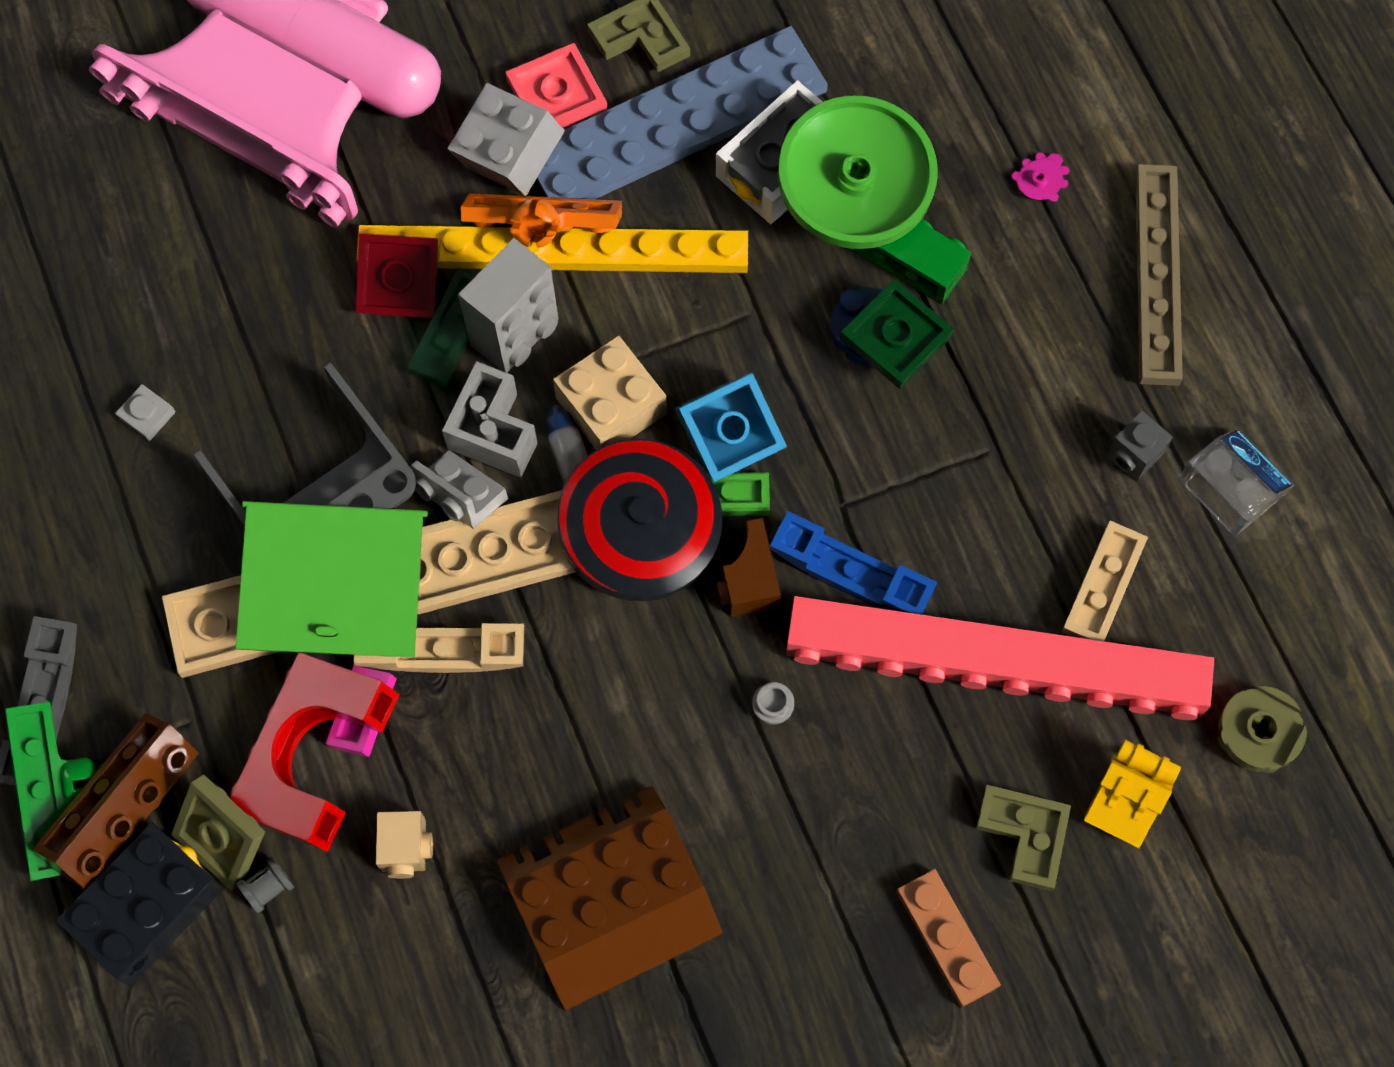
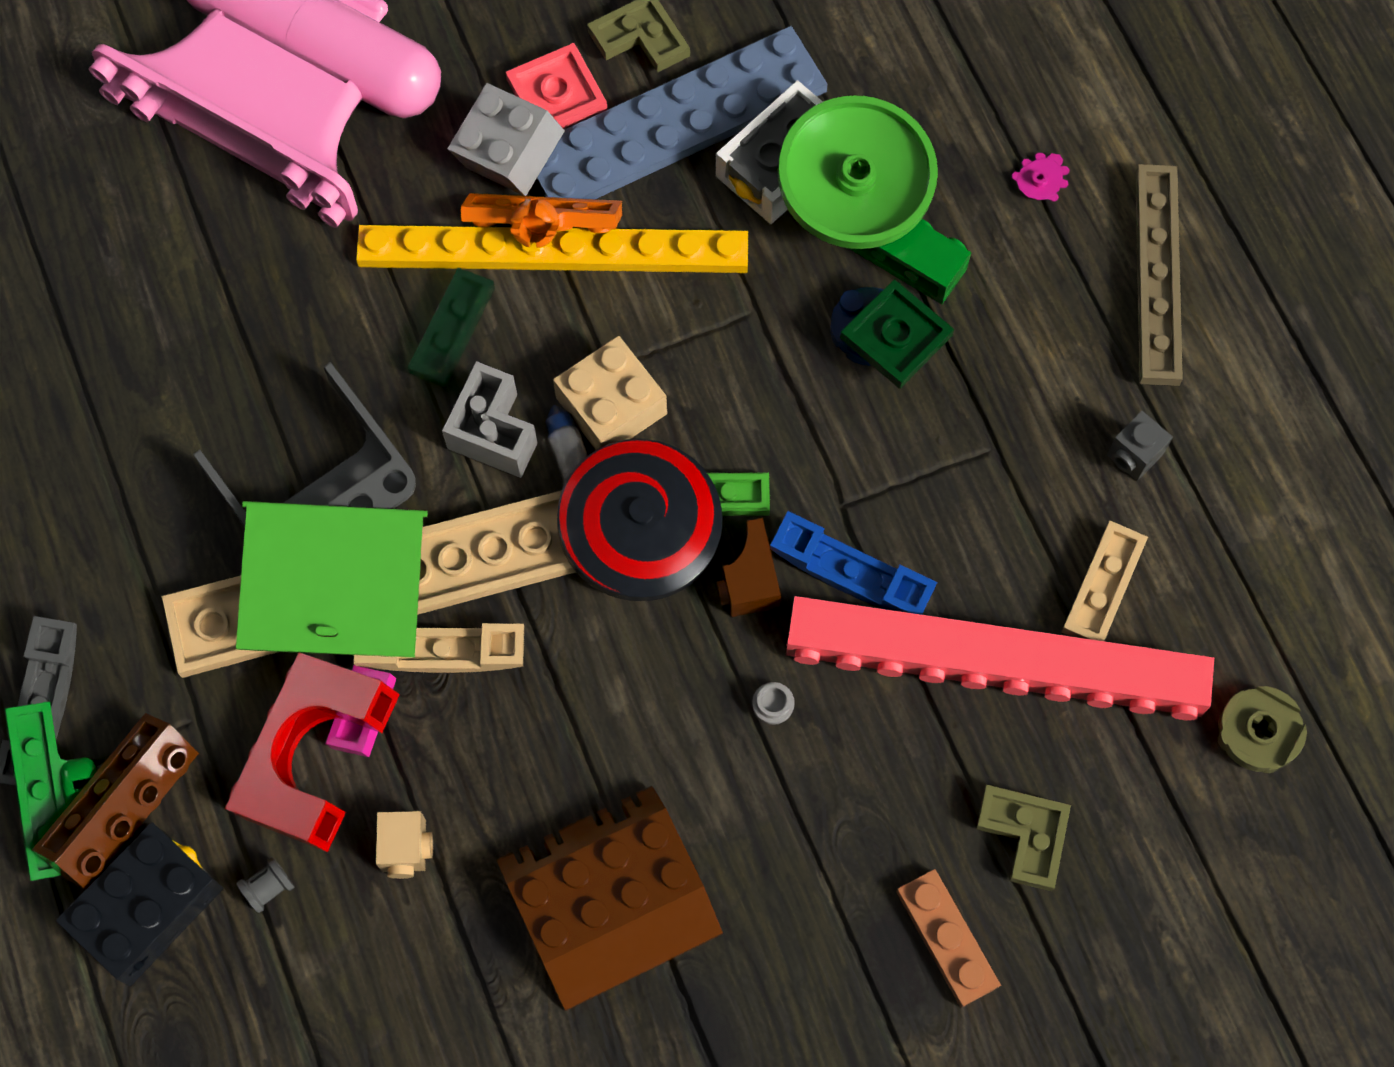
(145, 412): light grey plate -> none
(218, 832): olive plate -> none
(397, 275): dark red plate -> none
(458, 489): light grey bracket -> none
(510, 306): light grey brick -> none
(730, 427): dark azure slope -> none
(1132, 793): yellow piece -> none
(1234, 481): clear slope -> none

